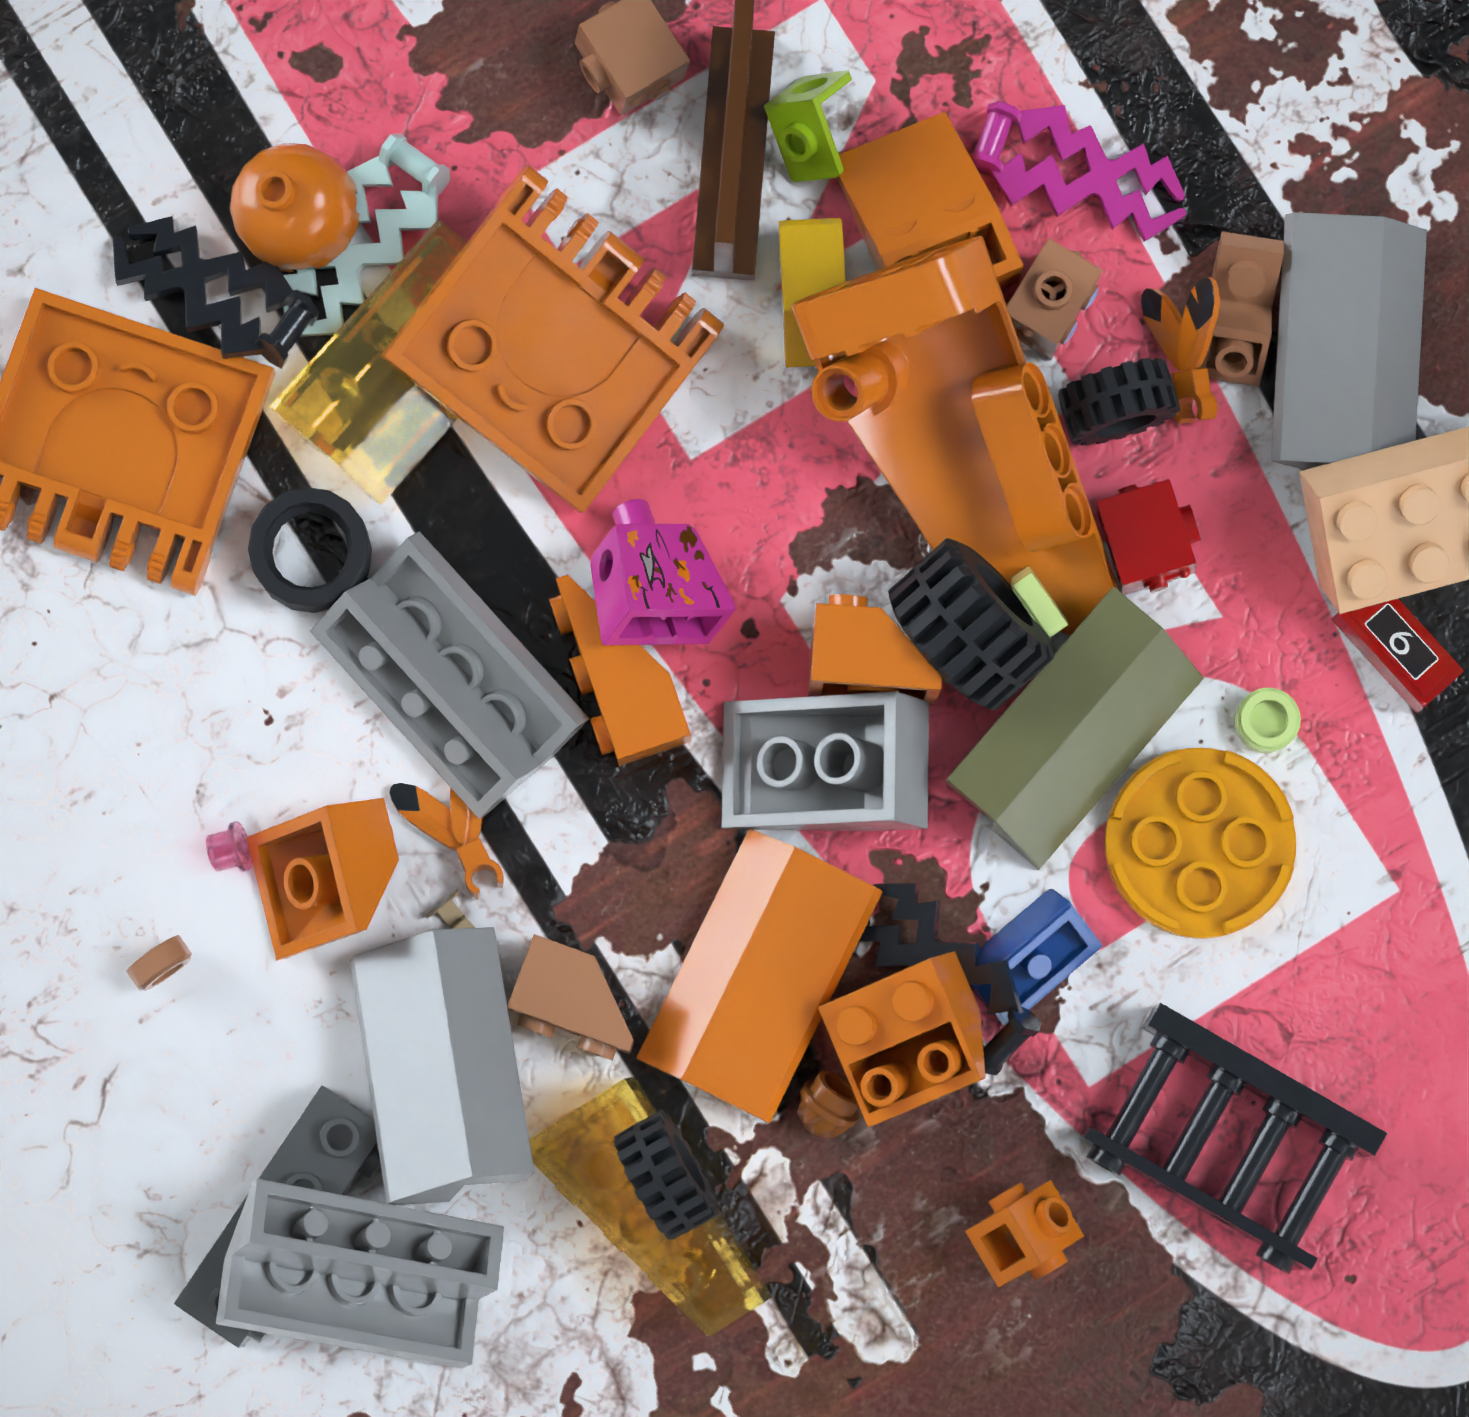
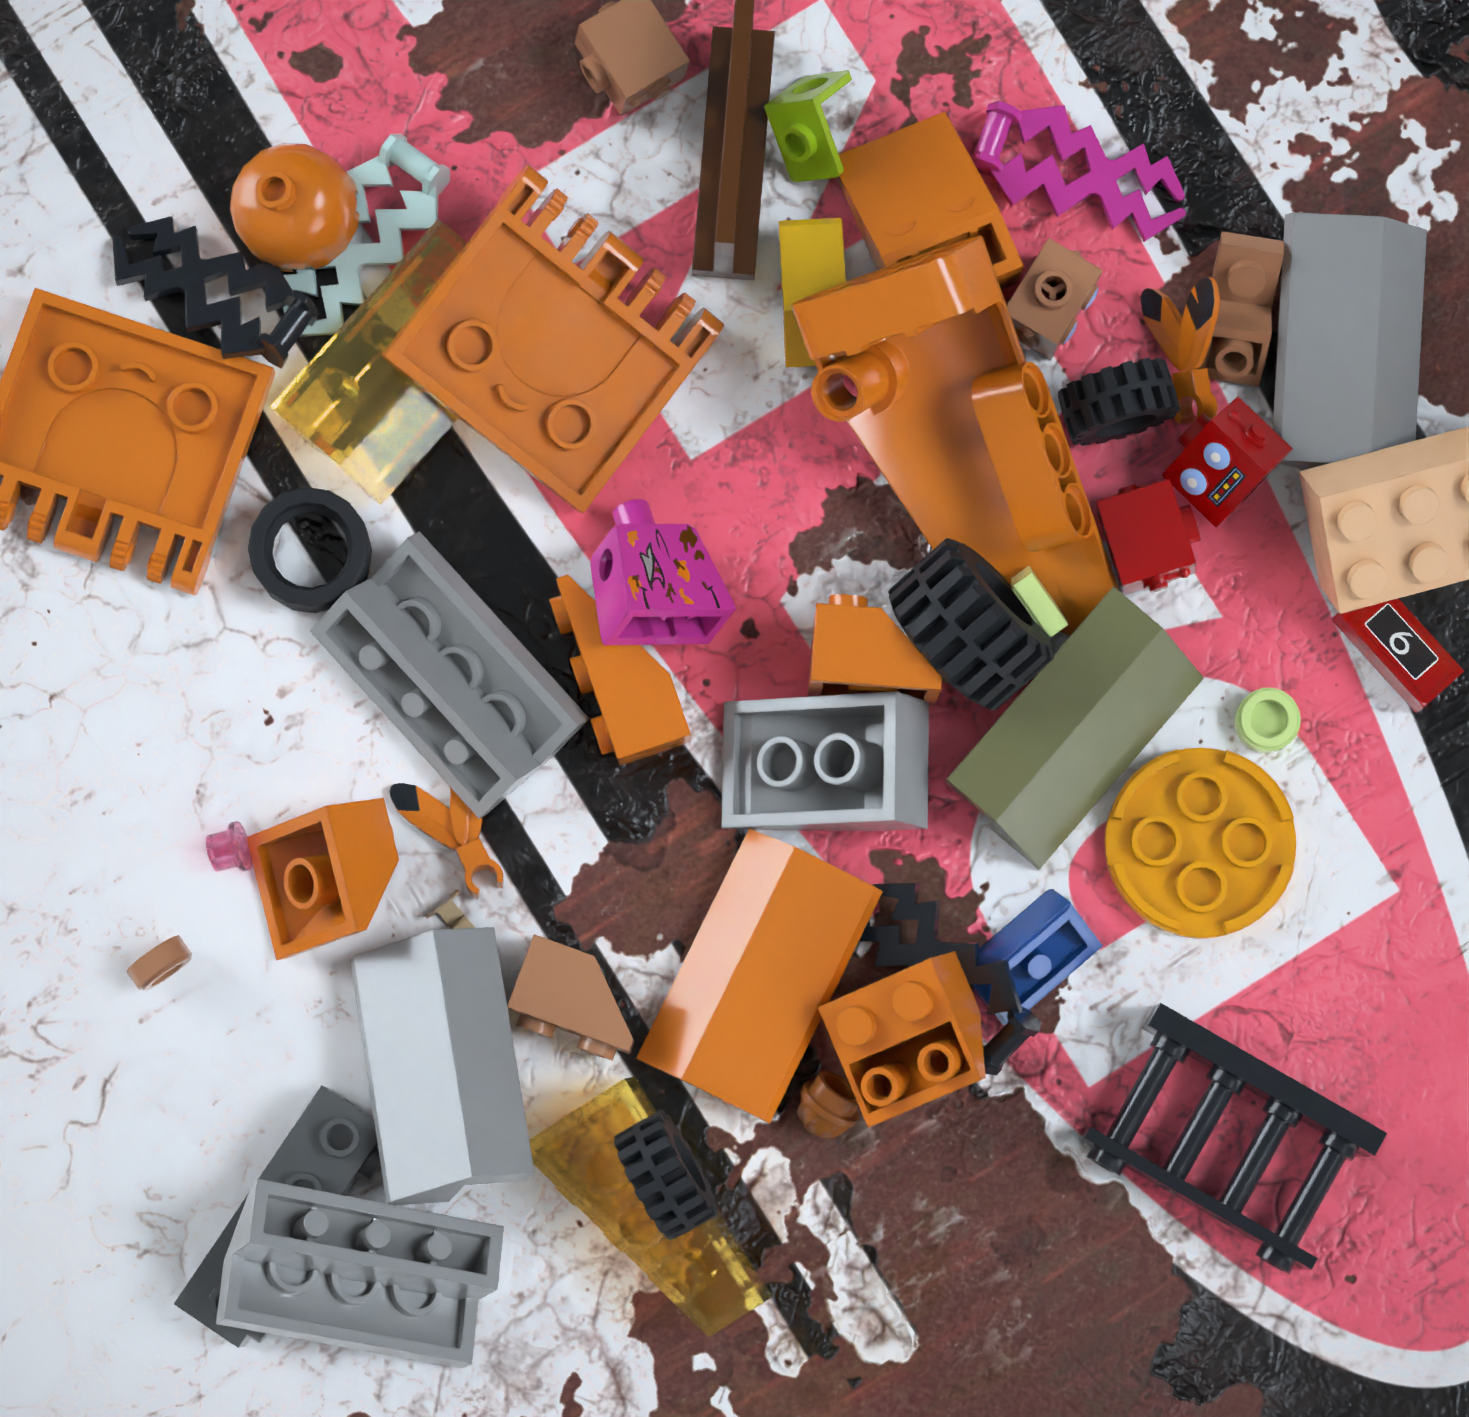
(1025, 1233): orange brick -> none
(1225, 460): none -> red head

